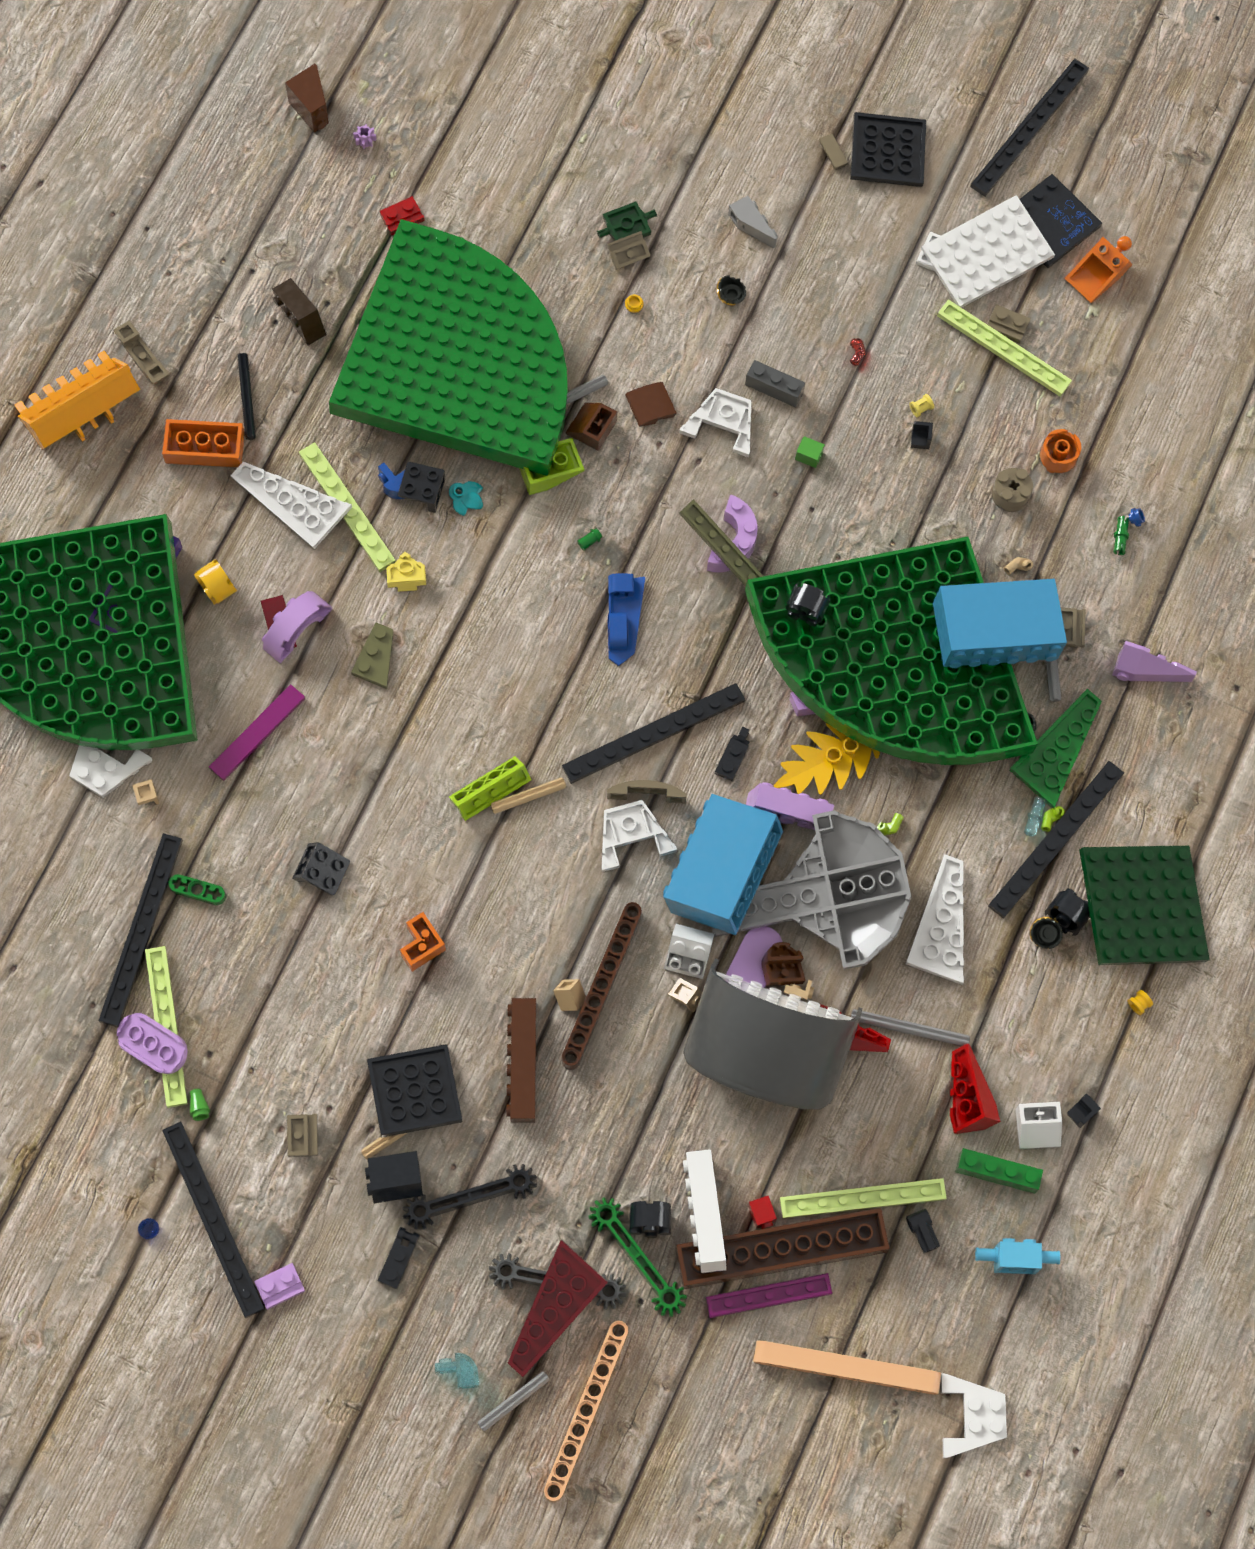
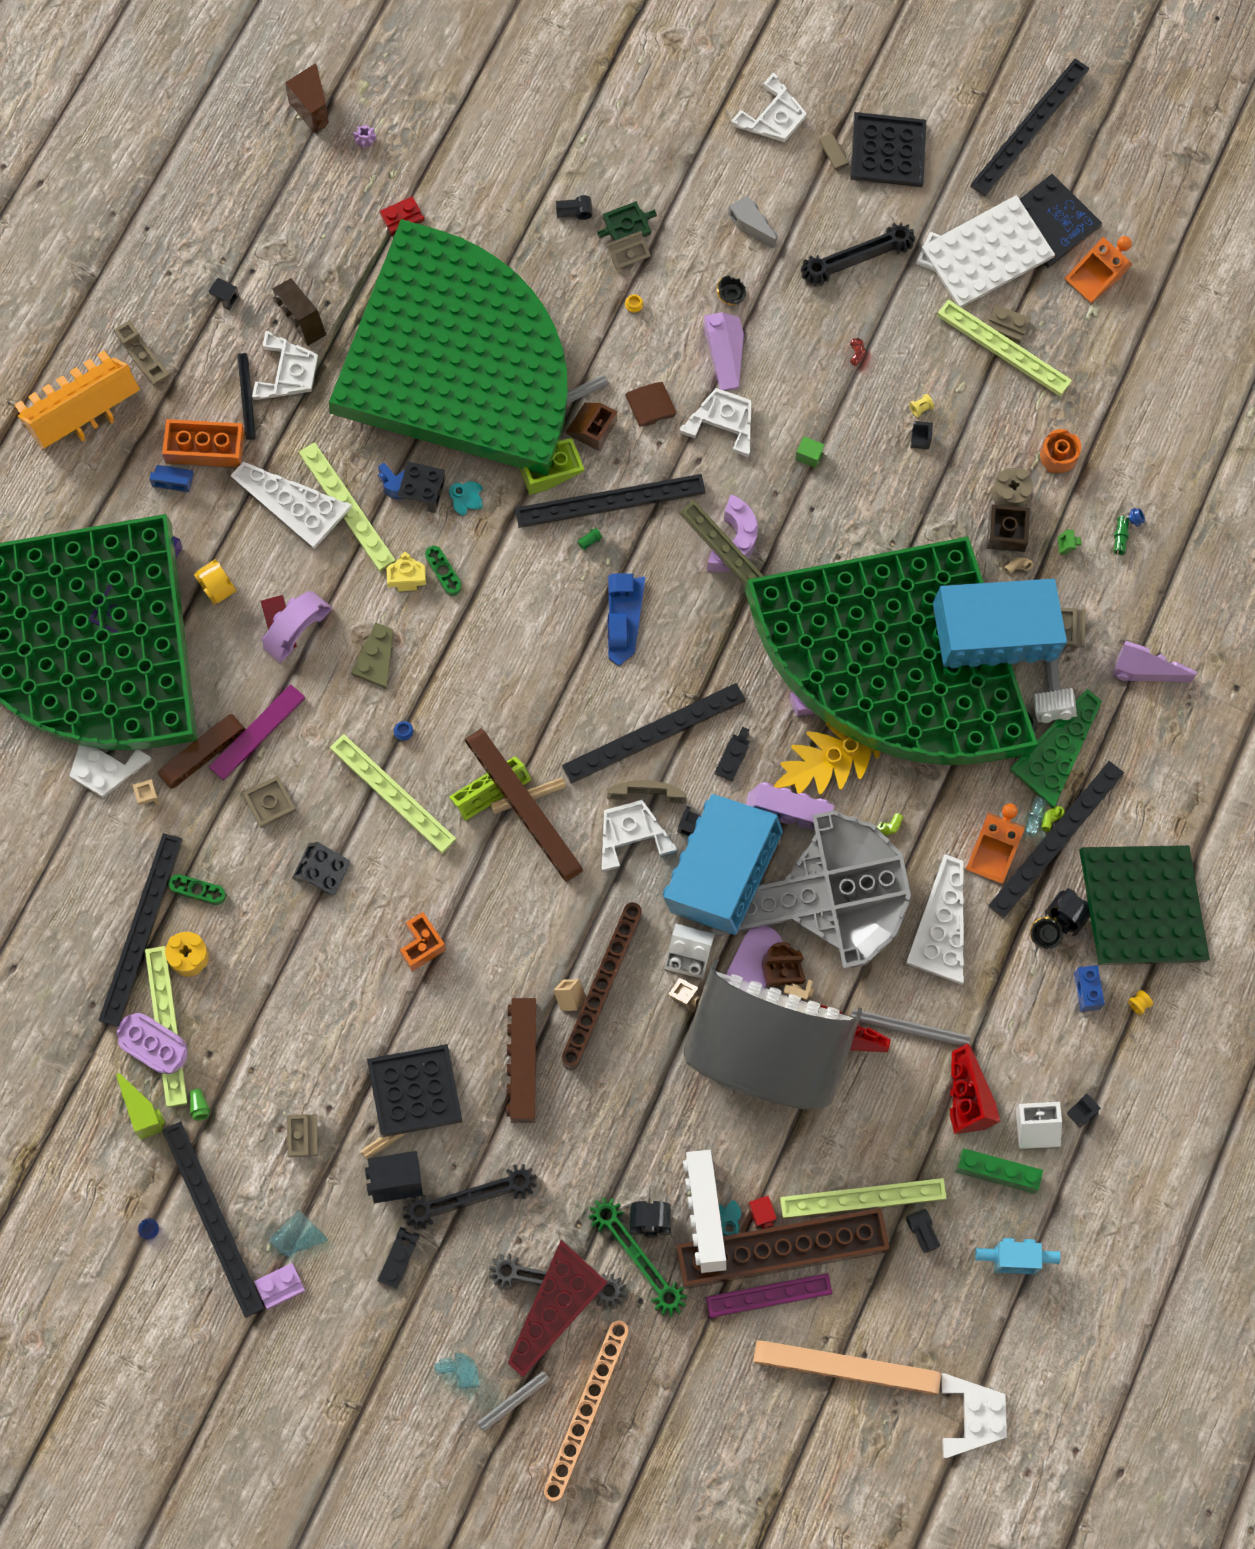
(143, 1115): none -> lime slope
(172, 478): none -> blue panel
(177, 948): none -> yellow brick
(201, 751): none -> reddish brown beam
(225, 292): none -> black panel
(269, 801): none -> dark tan plate
(294, 373): none -> white wing
(297, 1235): none -> clear light blue slope
(393, 794): none -> yellowish green plate
(403, 731): none -> blue plate
(443, 562): none -> green beam
(524, 805): none -> reddish brown beam
(579, 208): none -> black piece
(610, 500): none -> black plate
(687, 822): none -> black panel
(725, 344): none -> lavender wedge
(730, 1216): none -> teal plate
(775, 383): dark grey brick -> none
(778, 119): none -> white wing
(807, 604): black brick -> none
(857, 254): none -> black arm
(995, 849): none -> orange slope
(1008, 528): none -> dark brown brick
(1055, 705): none -> white brick
(1068, 542): none -> bright green tile
(1089, 988): none -> blue brick

